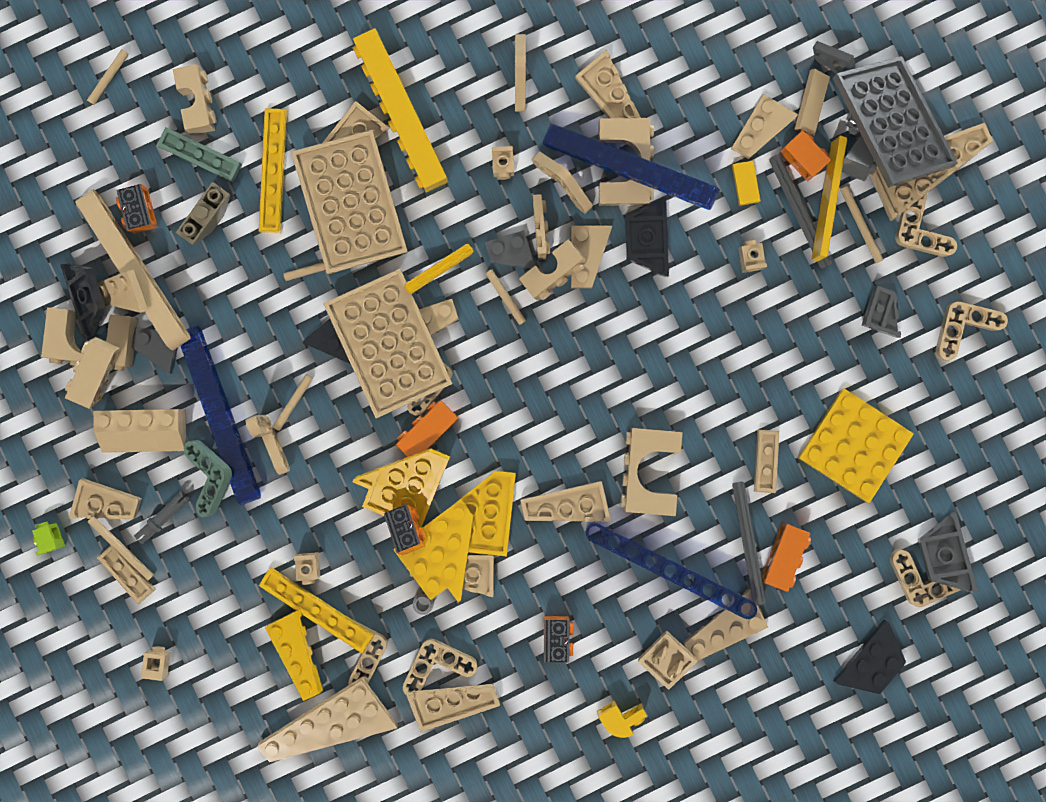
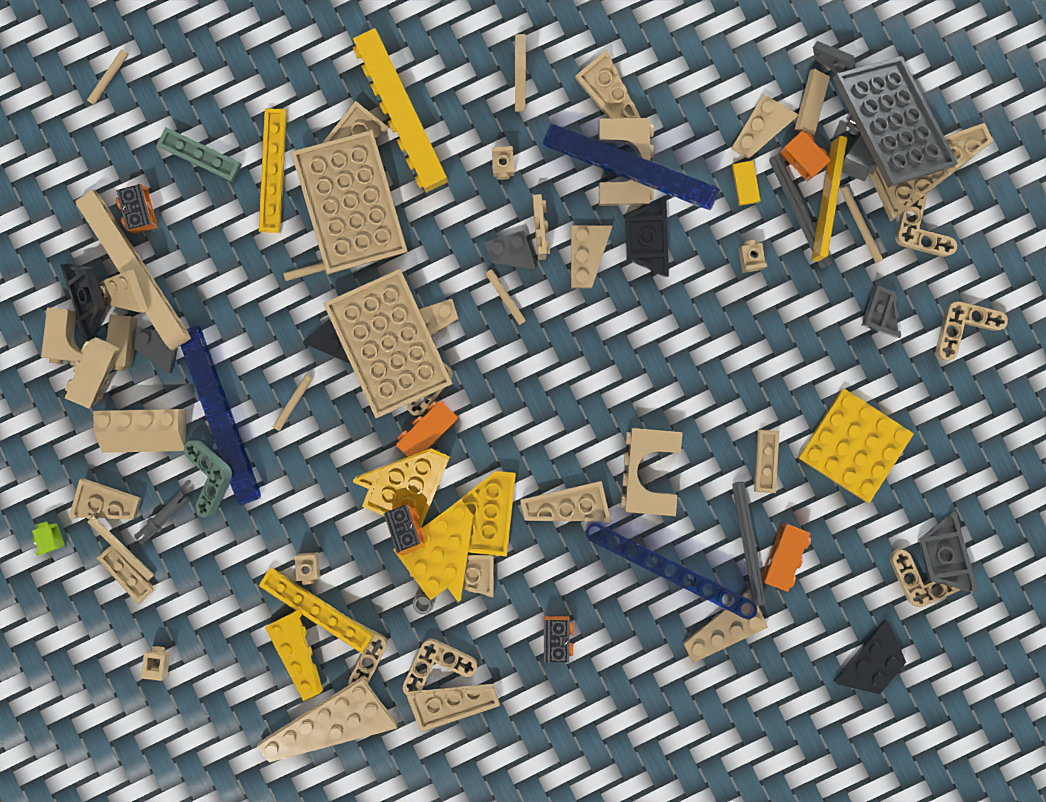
(199, 116): tan arch -> none
(205, 215): dark tan slope -> none
(262, 427): tan beam -> none
(438, 269): yellow axle -> none
(565, 179): tan beam -> none
(569, 262): tan arch -> none
(618, 723): yellow brick -> none
(667, 660): tan plate -> none

